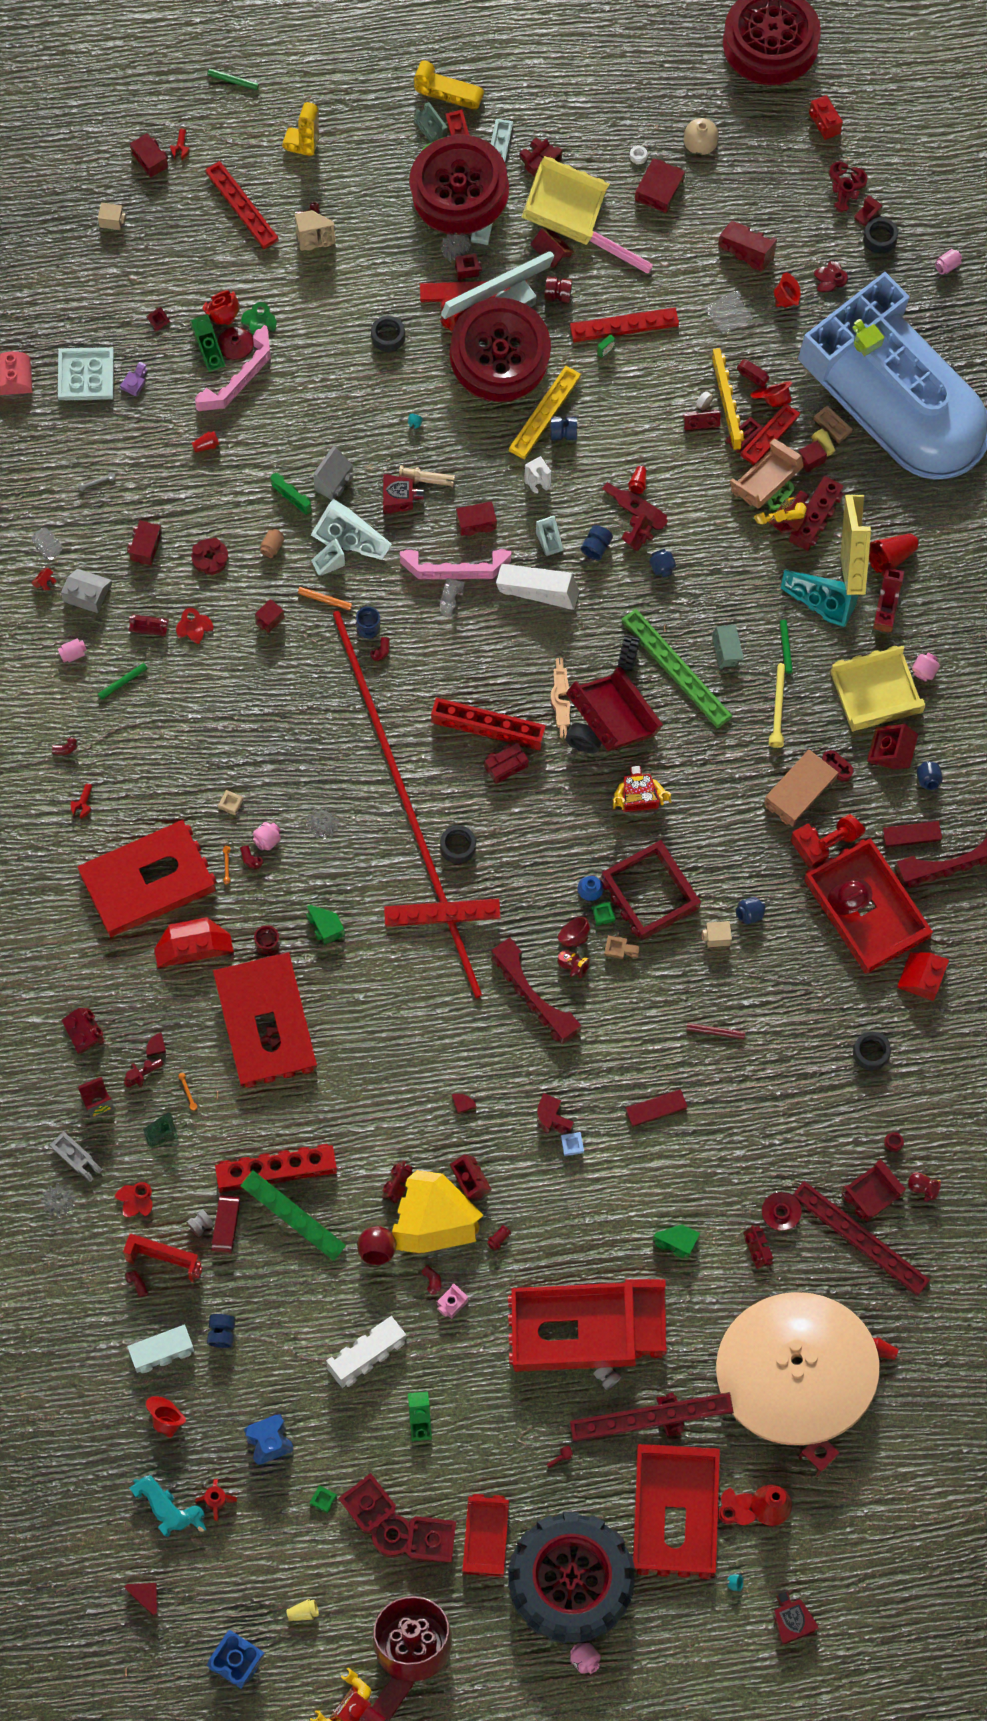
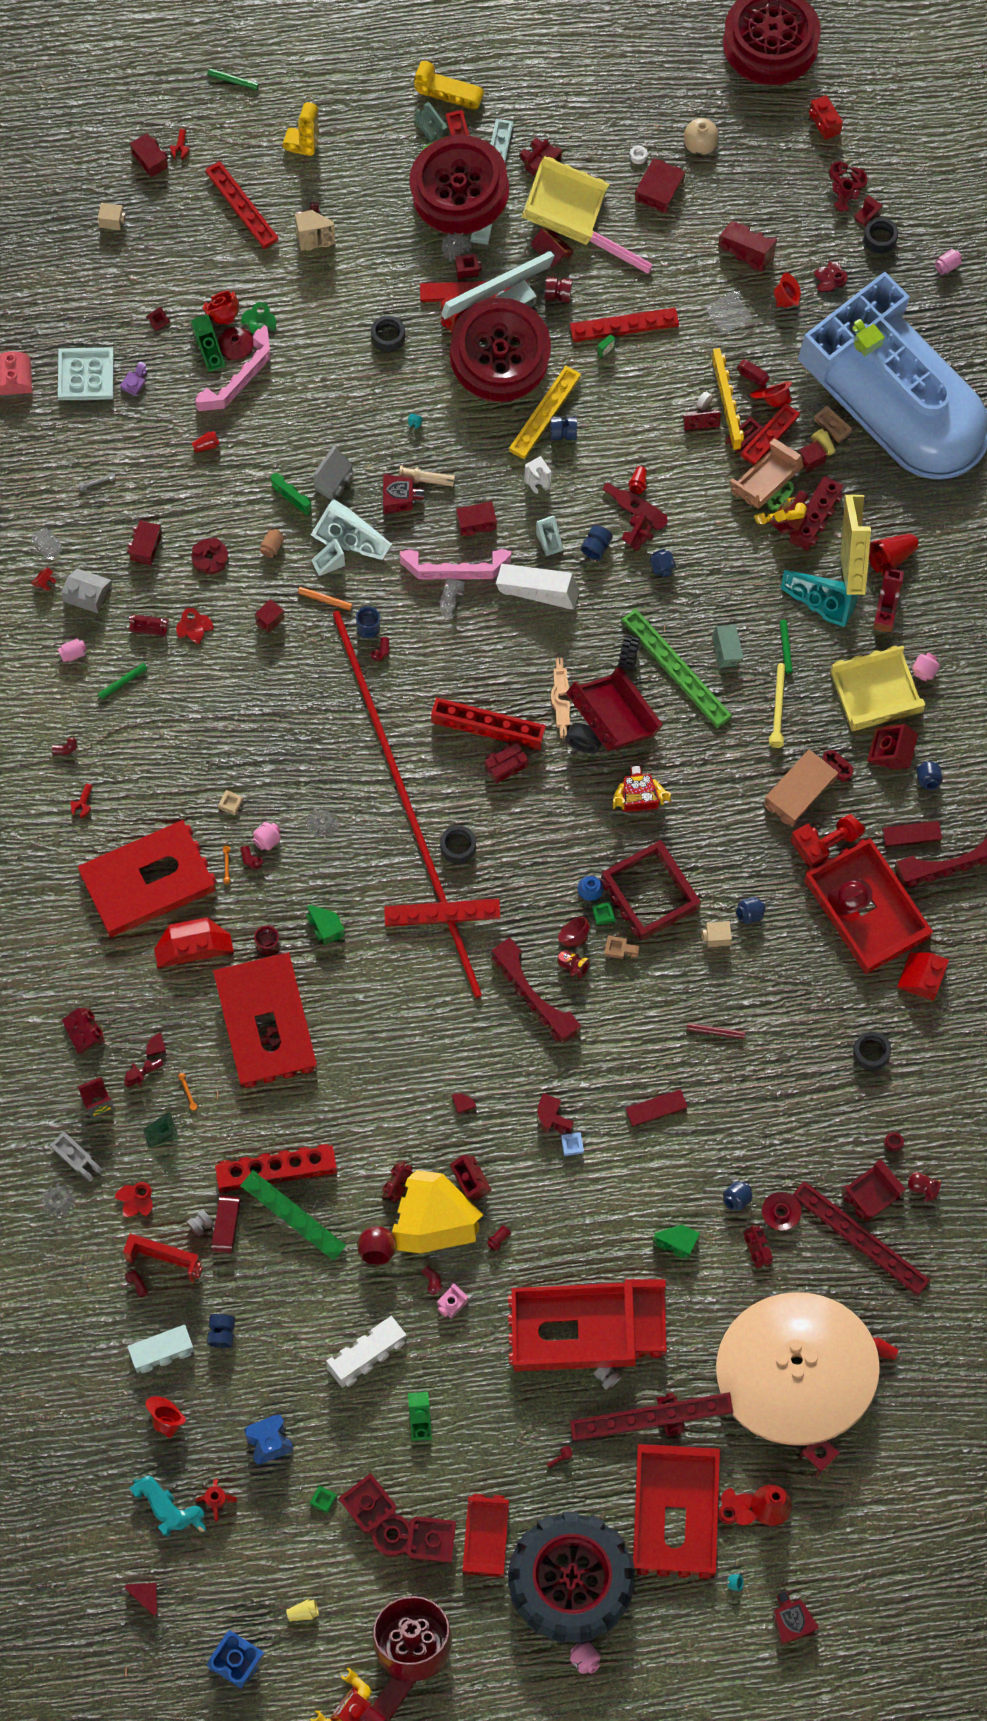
(737, 1196): none -> dark blue head

